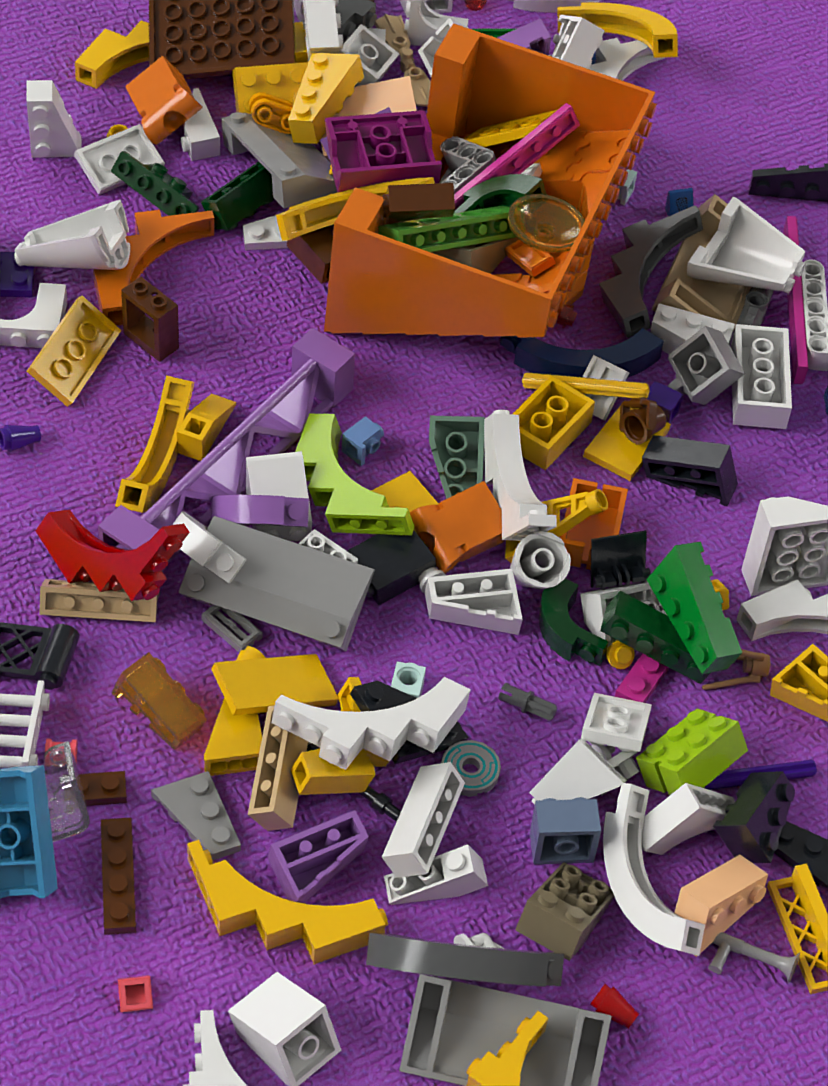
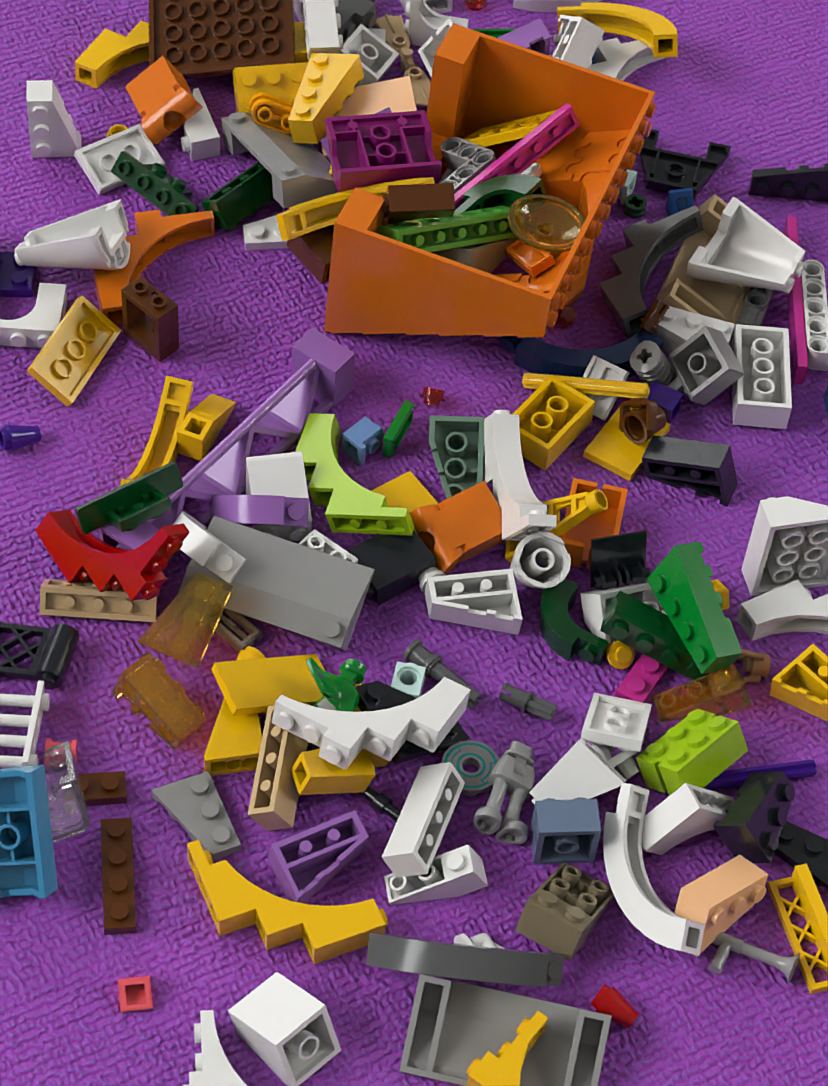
(132, 502): none -> dark green bracket
(189, 620): none -> clear yellow wedge
(338, 691): none -> green animal
(398, 429): none -> green tile
(419, 655): none -> dark grey pin
(432, 396): none -> clear red plate
(510, 776): none -> light grey piece
(635, 206): none -> dark green bush
(651, 364): none -> light grey piece
(654, 316): none -> reddish brown pin
(674, 171): none -> black wing
(715, 693): none -> clear yellow slope

